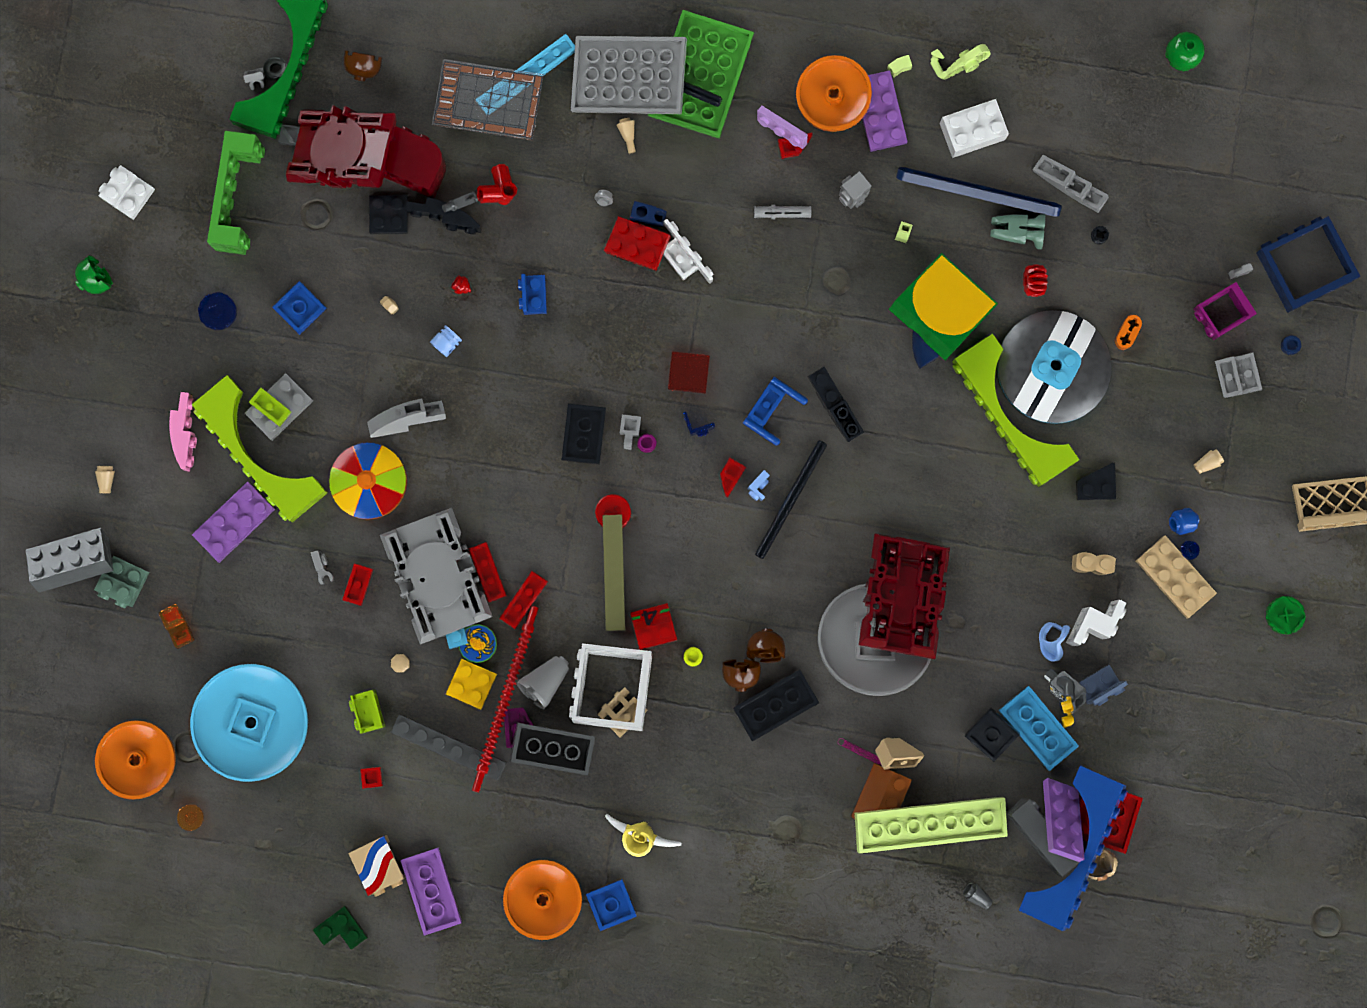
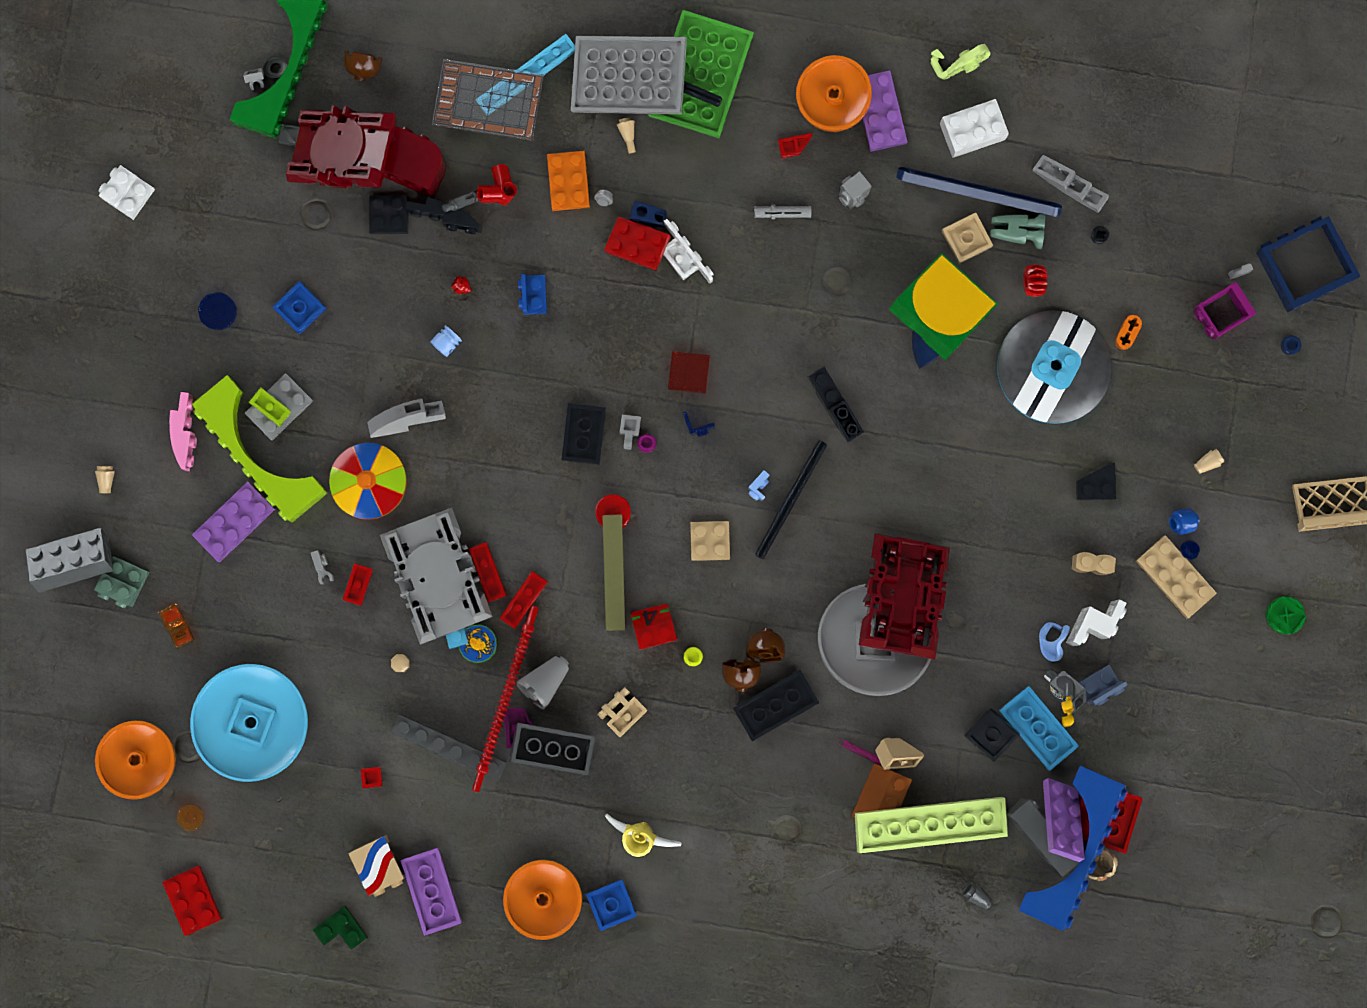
(92, 277): green cylinder -> none
(192, 900): none -> red plate
(235, 148): bright green plate -> none
(367, 711): lime hinge -> none
(389, 304): tan tile -> none
(471, 684): yellow plate -> none
(568, 180): none -> orange plate
(580, 674): white window -> none
(710, 541): none -> tan plate
(730, 475): red tile -> none
(767, 404): blue plate -> none
(782, 127): lavender plate -> none
(900, 65): yellowish green piece -> none
(903, 232): yellowish green piece -> none
(967, 238): none -> tan plate
(1038, 458): lime arch -> none
(1185, 51): green cylinder -> none
(1238, 375): light grey slope -> none

